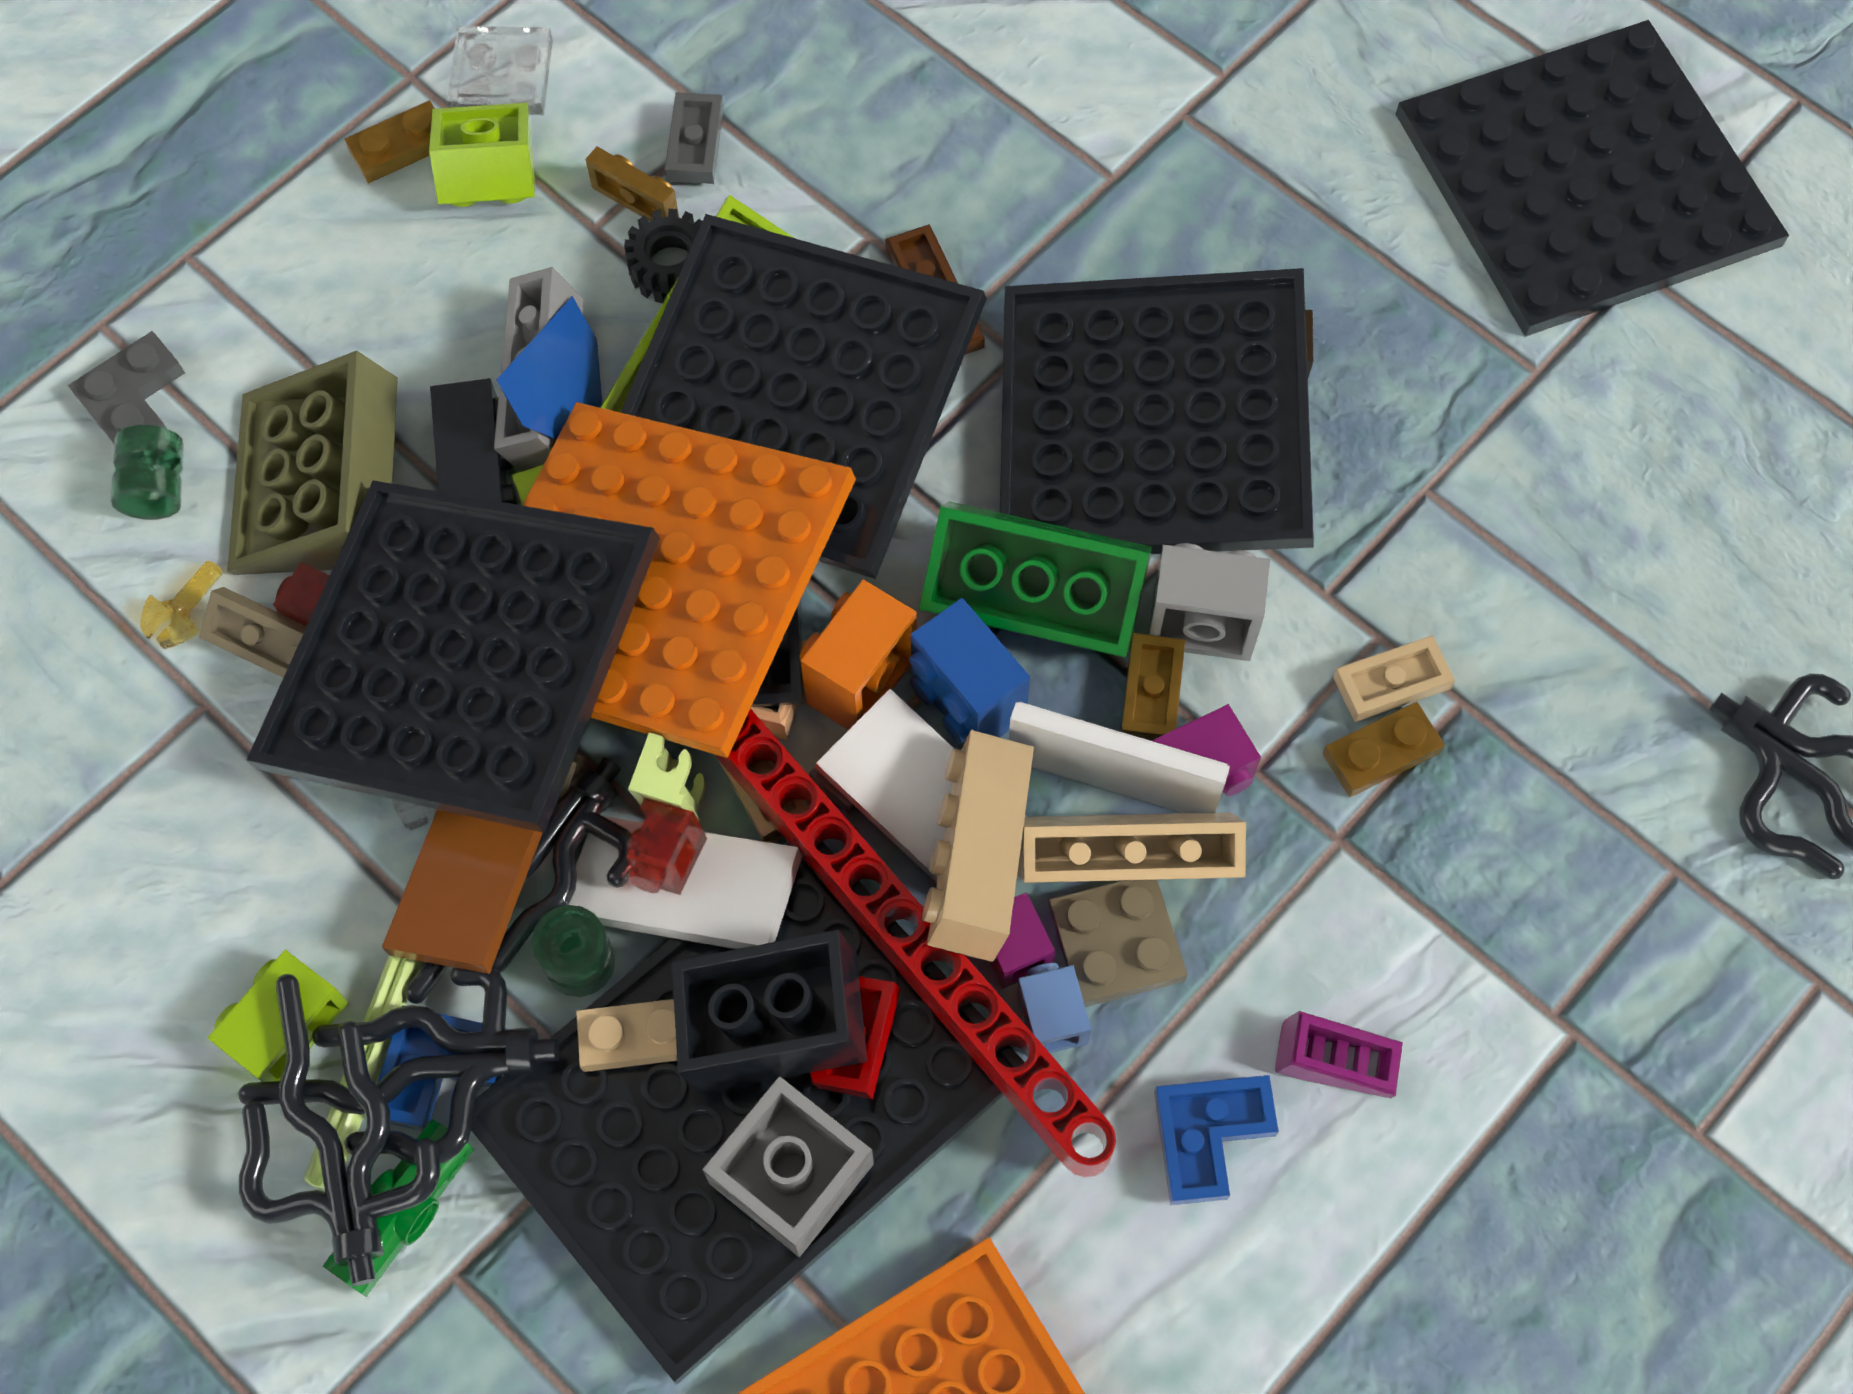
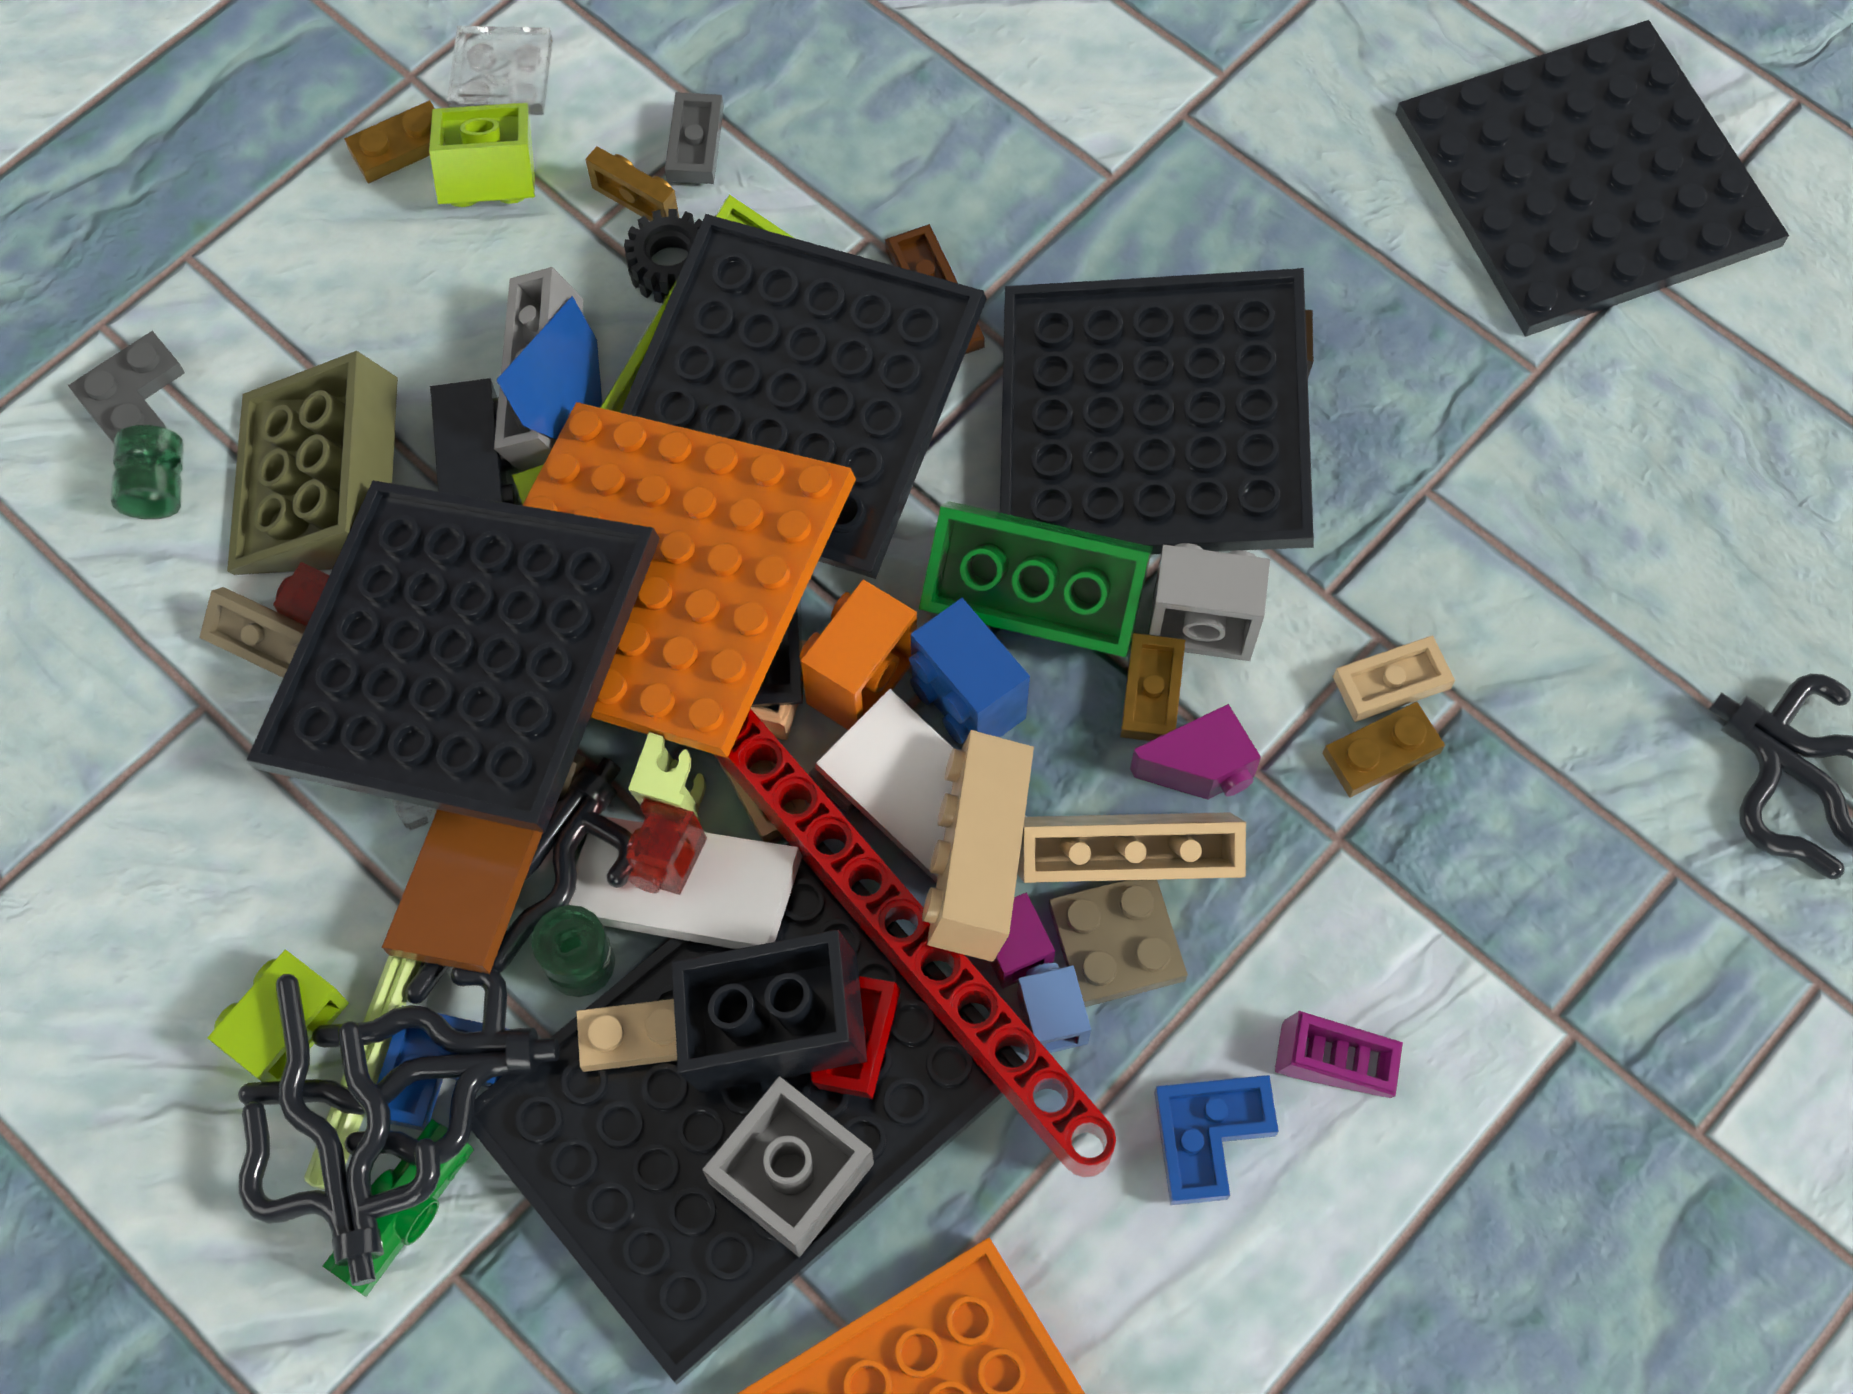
(178, 608): clear yellow bar -> none
(1119, 761): white tile -> none

